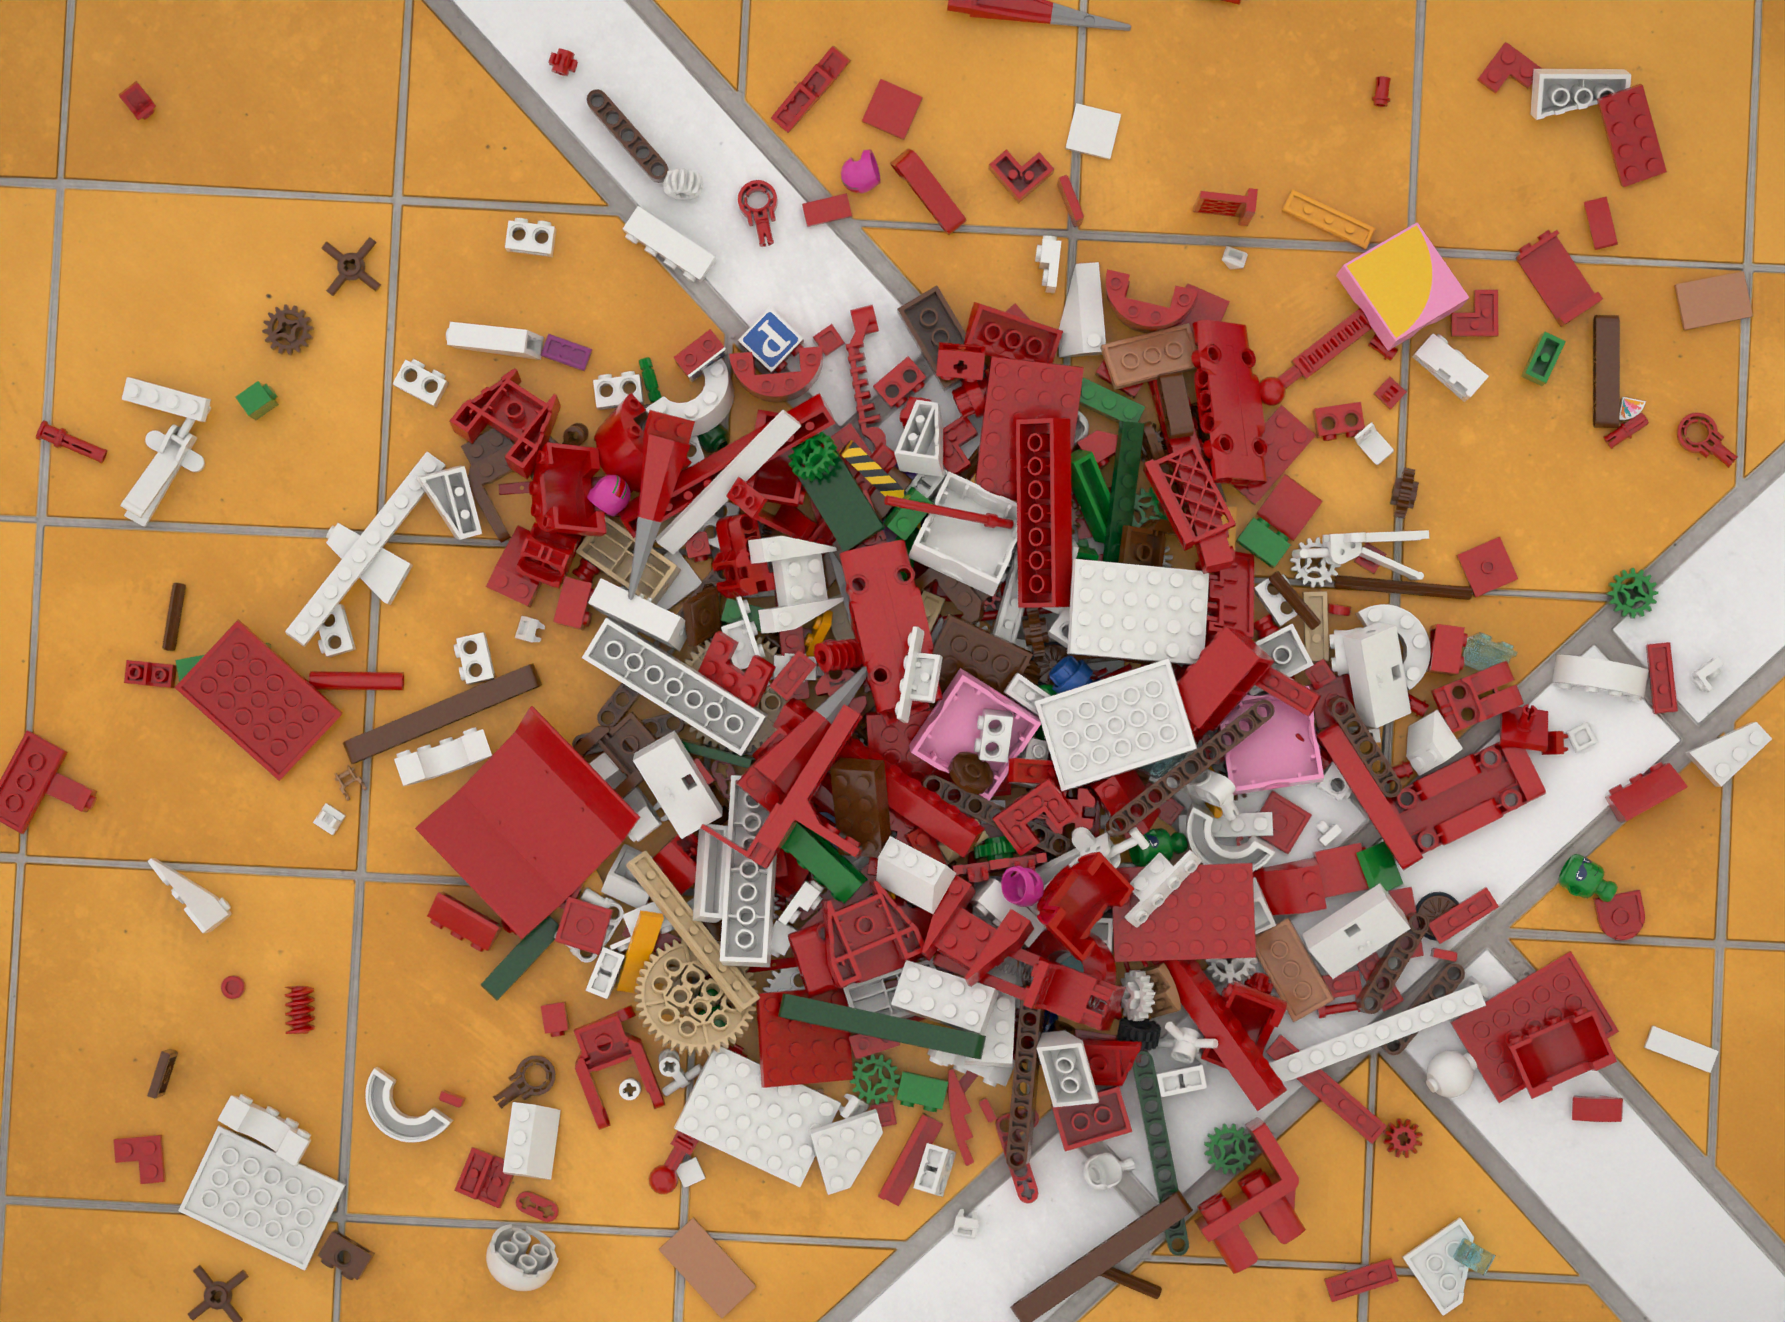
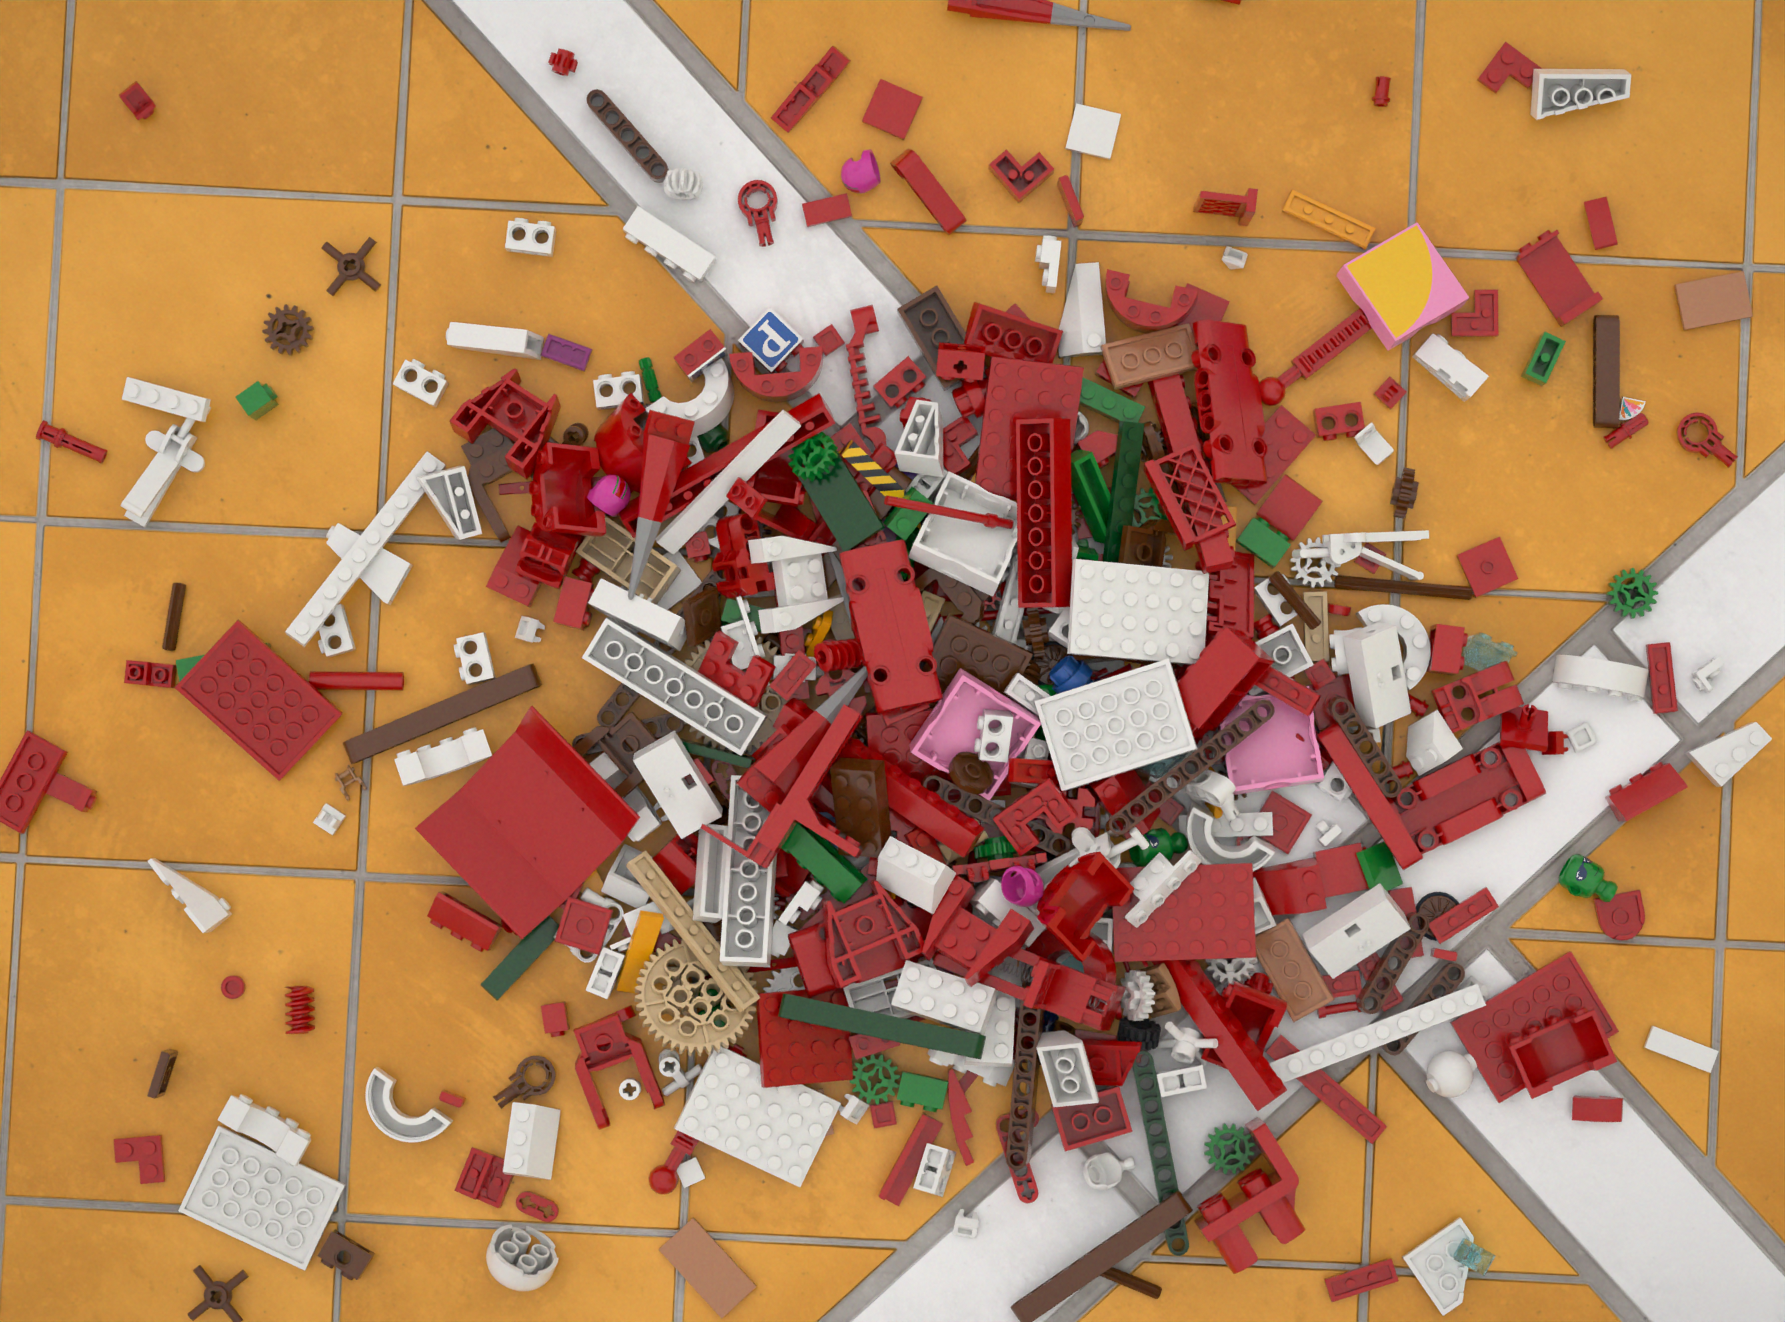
(844, 1148): white plate -> none
(920, 676): white bracket -> none
(987, 1110): red tile -> none
(1175, 405): reddish brown beam -> none
(1377, 345): red pin -> none
(1409, 1132): red gear -> none
(1631, 135): red plate -> none

